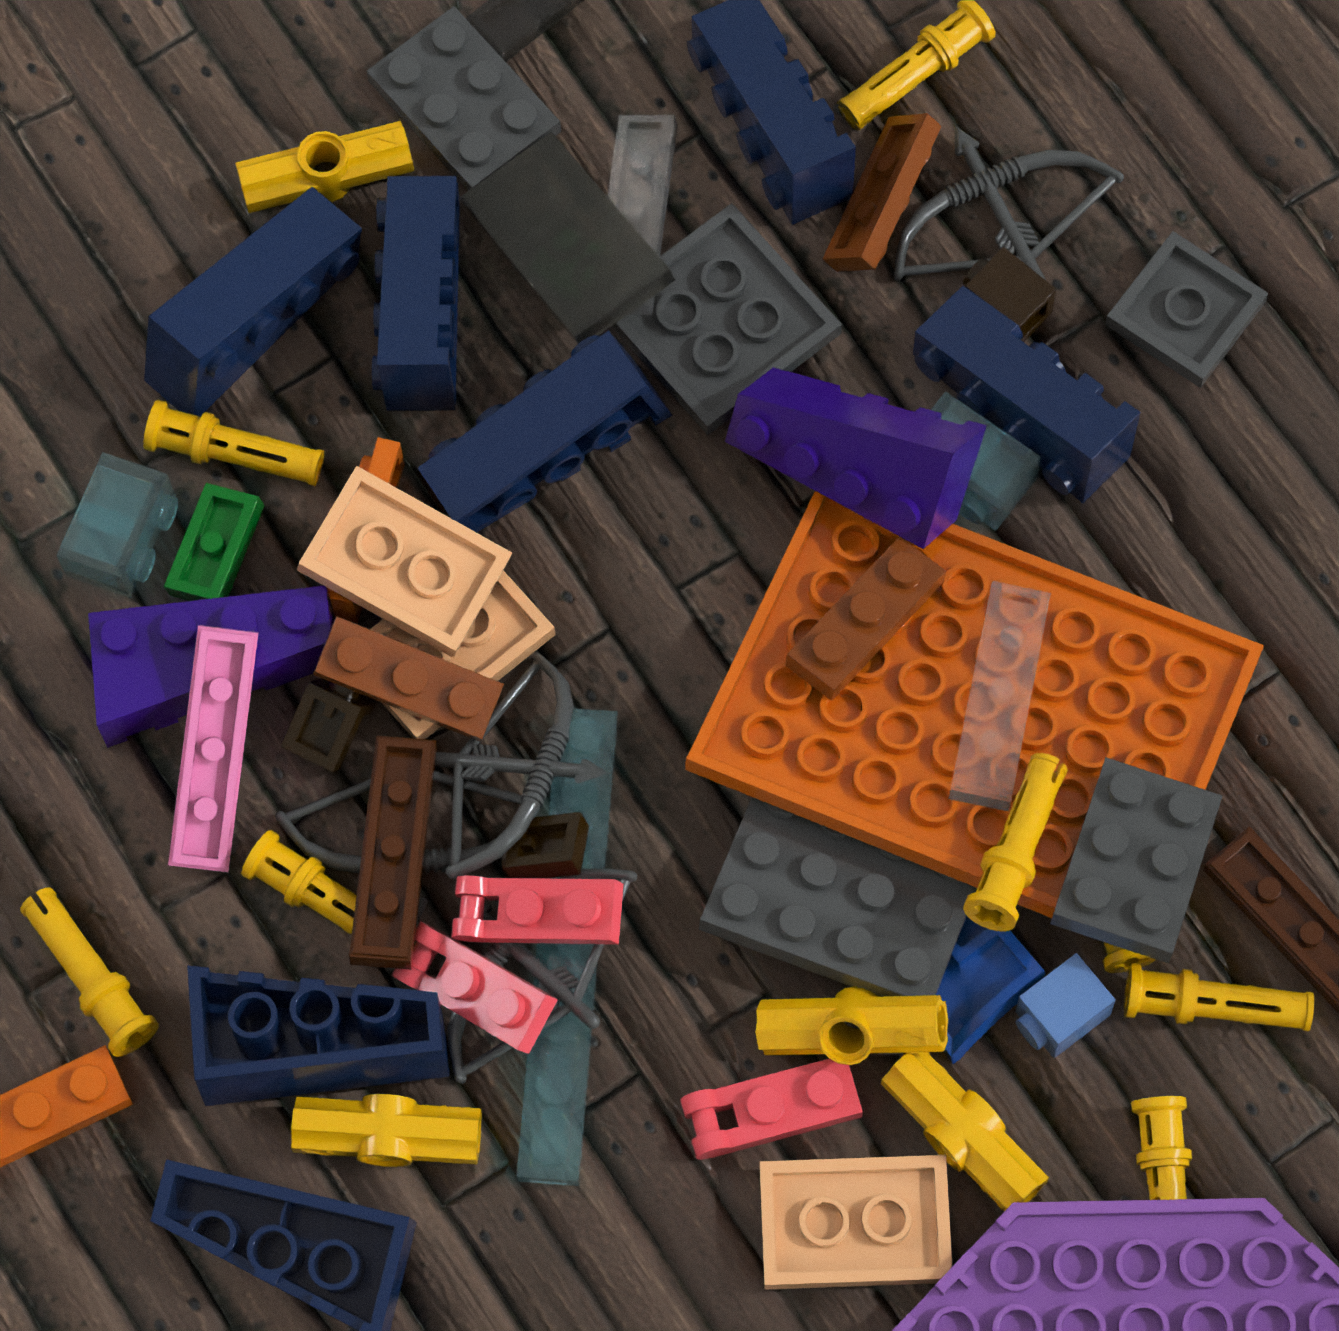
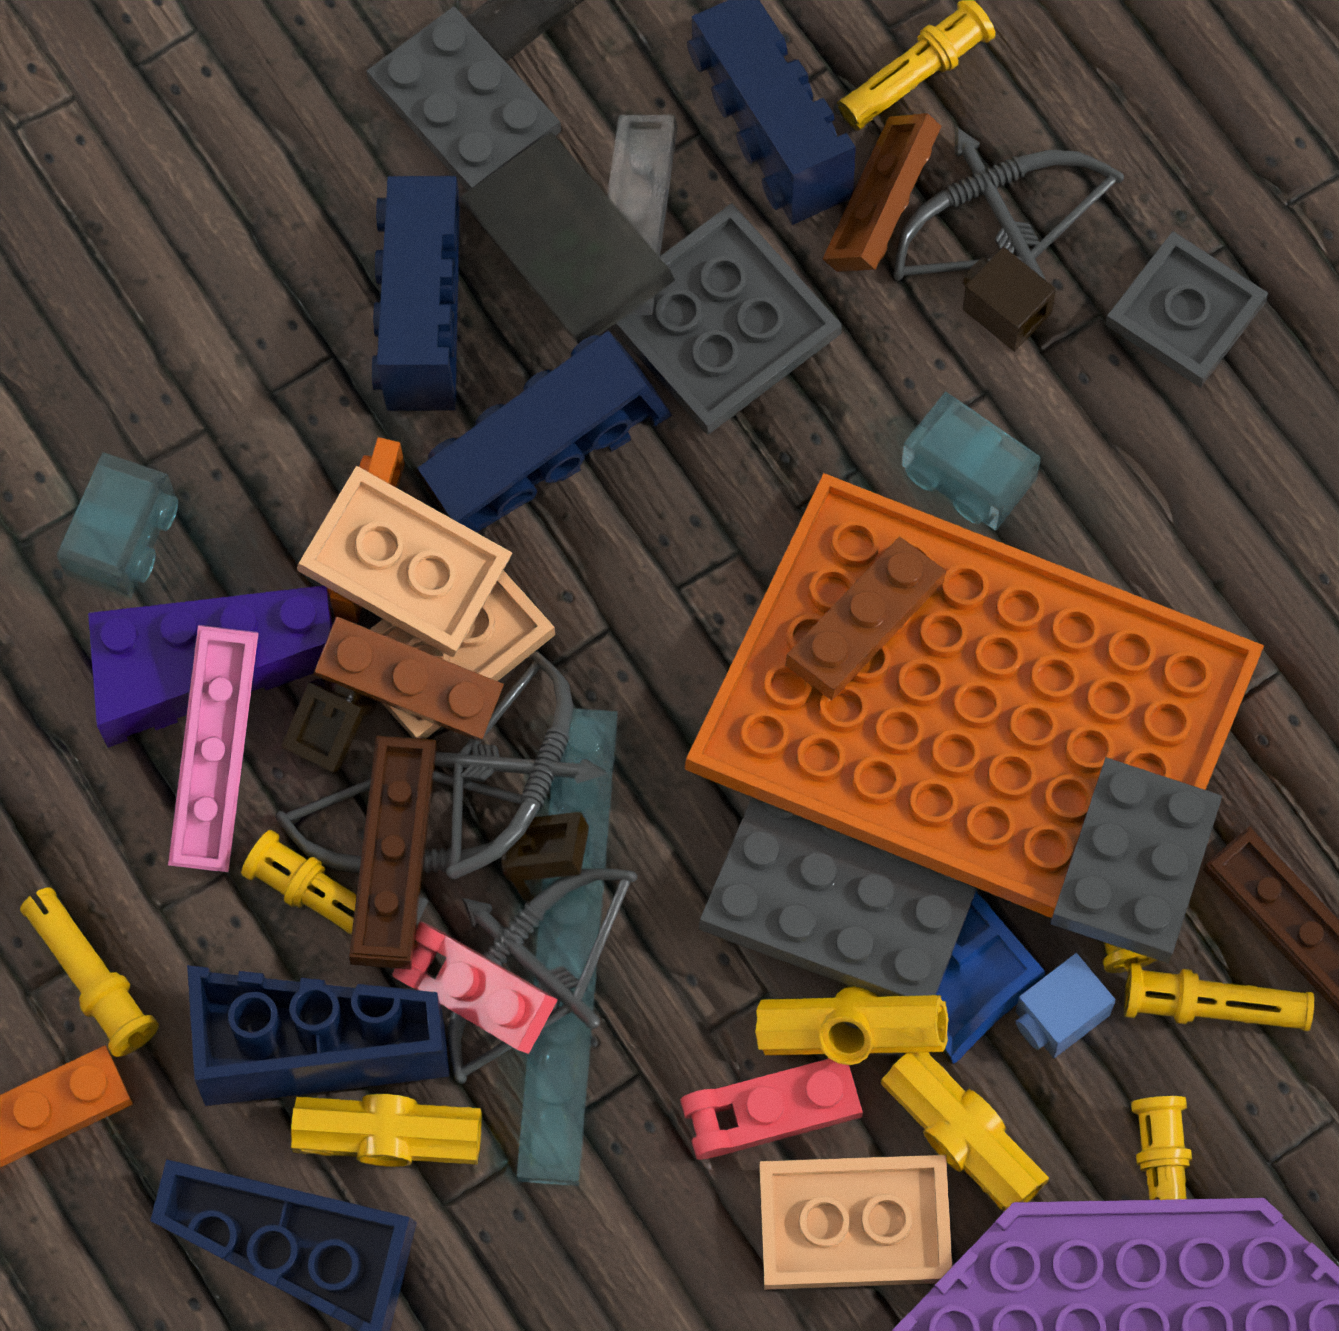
(205, 430): yellow pin -> none
(214, 544): green plate -> none
(247, 301): dark blue wedge -> none
(359, 159): yellow piece -> none
(539, 910): coral plate -> none
(859, 451): dark purple wedge -> none
(999, 696): clear tile -> none
(1010, 863): yellow pin -> none
(1026, 393): dark blue wedge -> none

